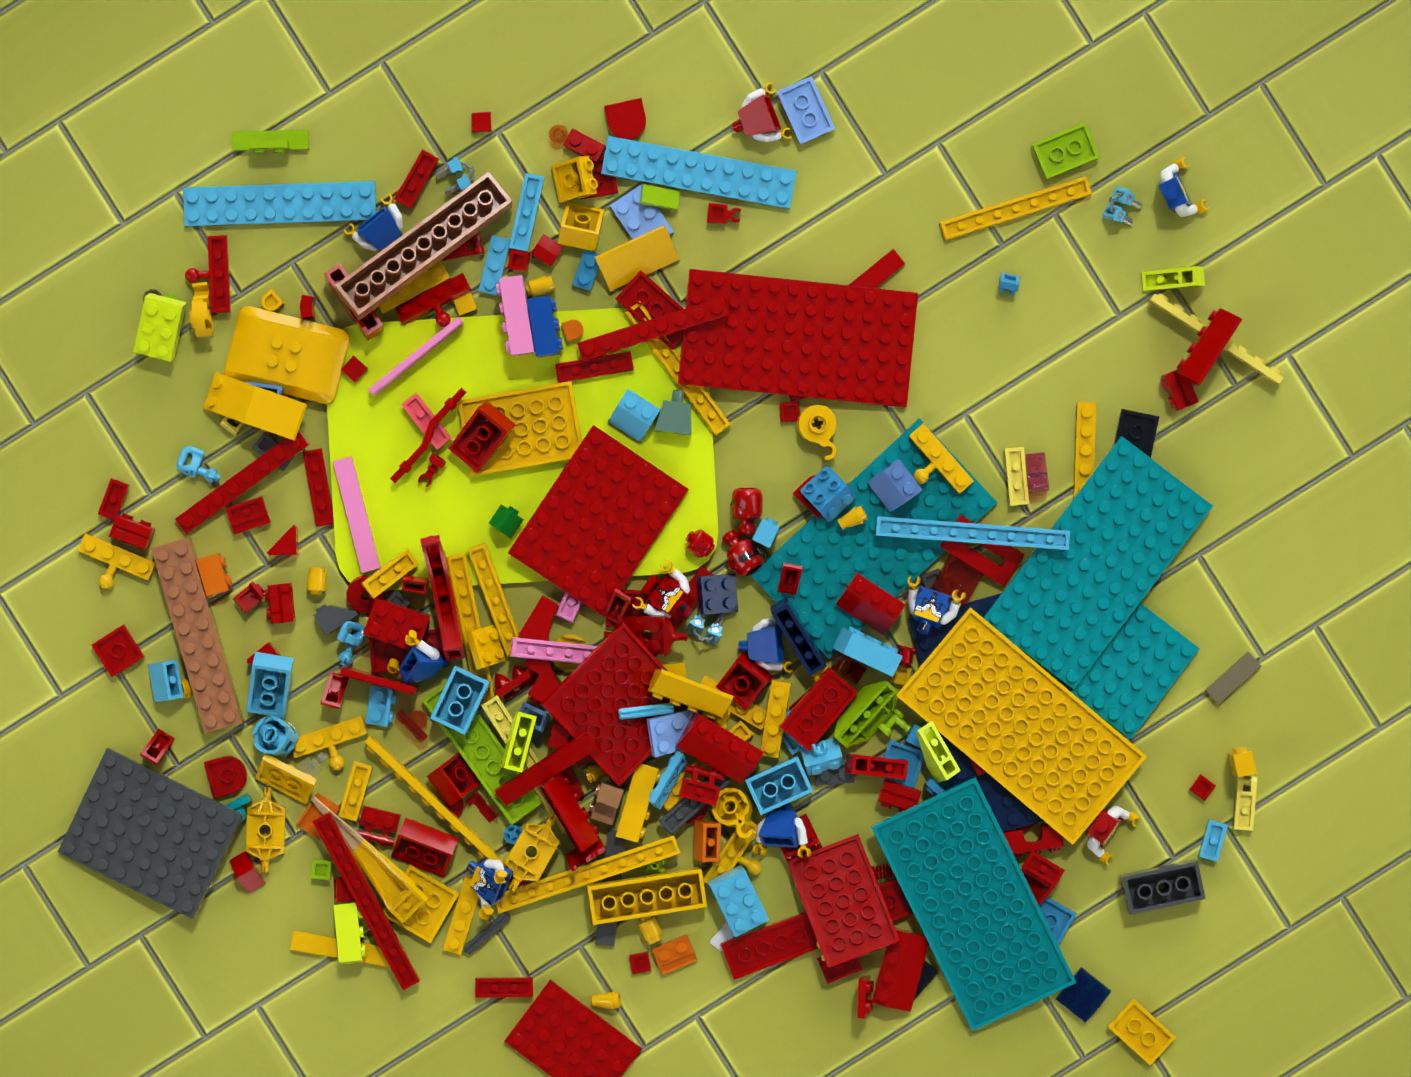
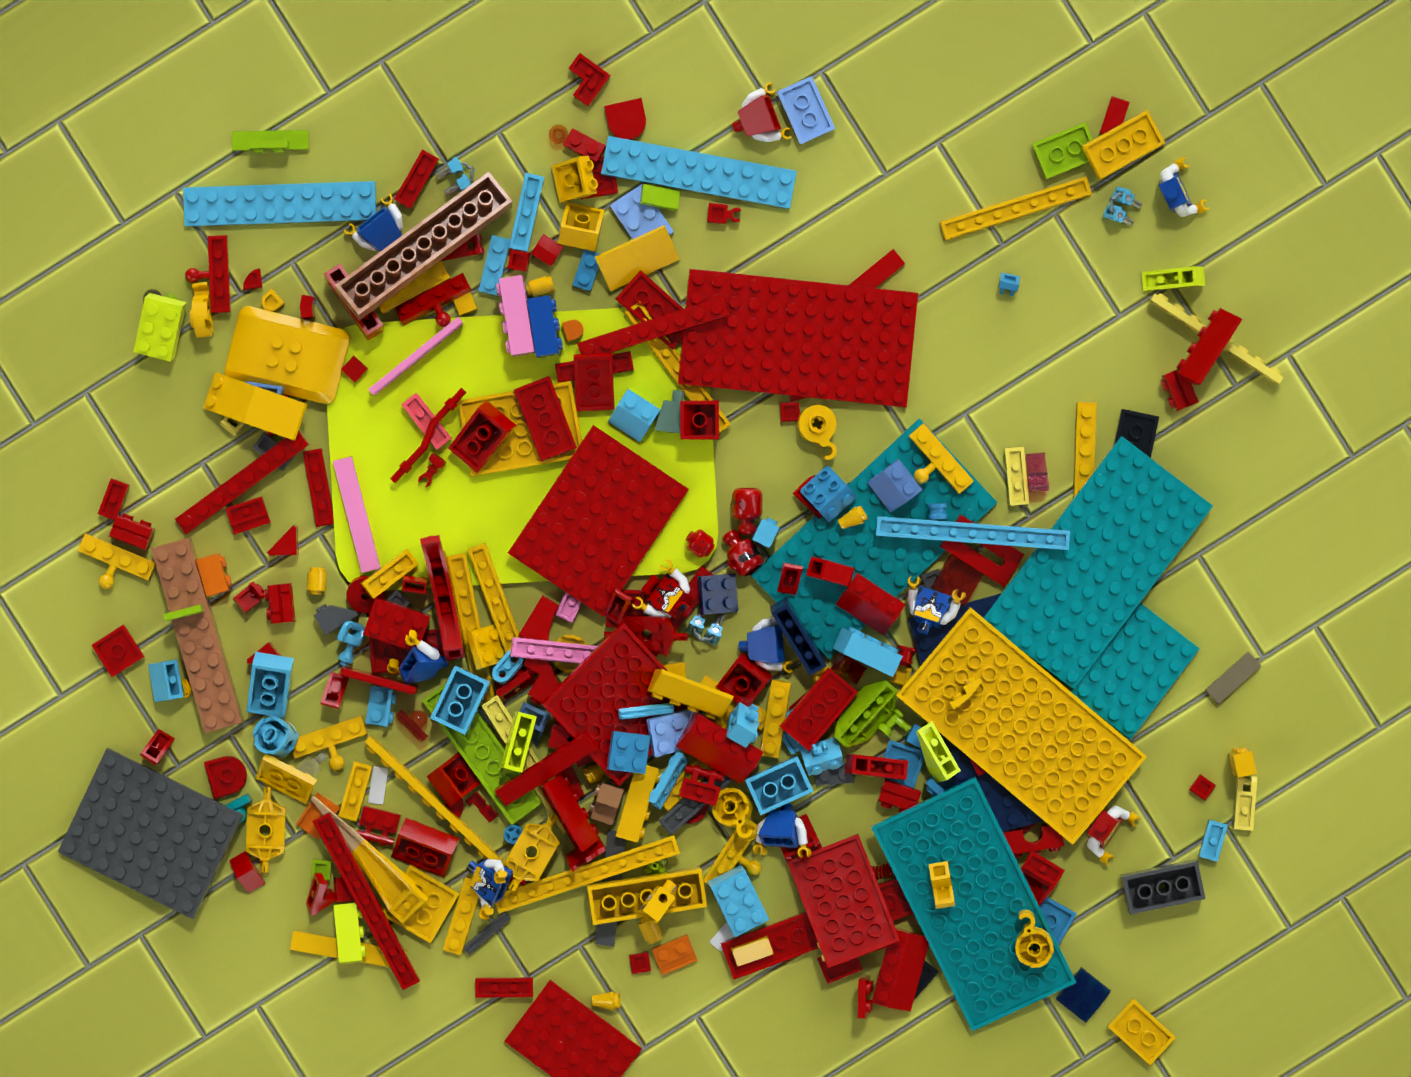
(183, 612): none -> lime tile
(194, 467): medium azure piece -> none
(253, 280): none -> red tile
(319, 895): none -> red slope
(378, 785): none -> white sticker
(481, 122): red tile -> none
(506, 520): green brick -> none
(507, 666): none -> medium azure plate
(545, 418): none -> red tile
(593, 79): none -> red plate
(594, 382): none -> red plate
(628, 752): none -> dark azure plate
(652, 908): none -> yellow torso
(699, 420): none -> red slope
(707, 841): orange brick -> none
(743, 724): none -> medium azure brick
(752, 951): none -> yellow slope
(830, 571): none -> red slope
(937, 511): none -> dark azure wheel
(941, 885): none -> yellow slope
(970, 687): none -> yellow slope
(1032, 935): none -> yellow piece
(1114, 114): none -> red tile
(1123, 145): none -> yellow tile

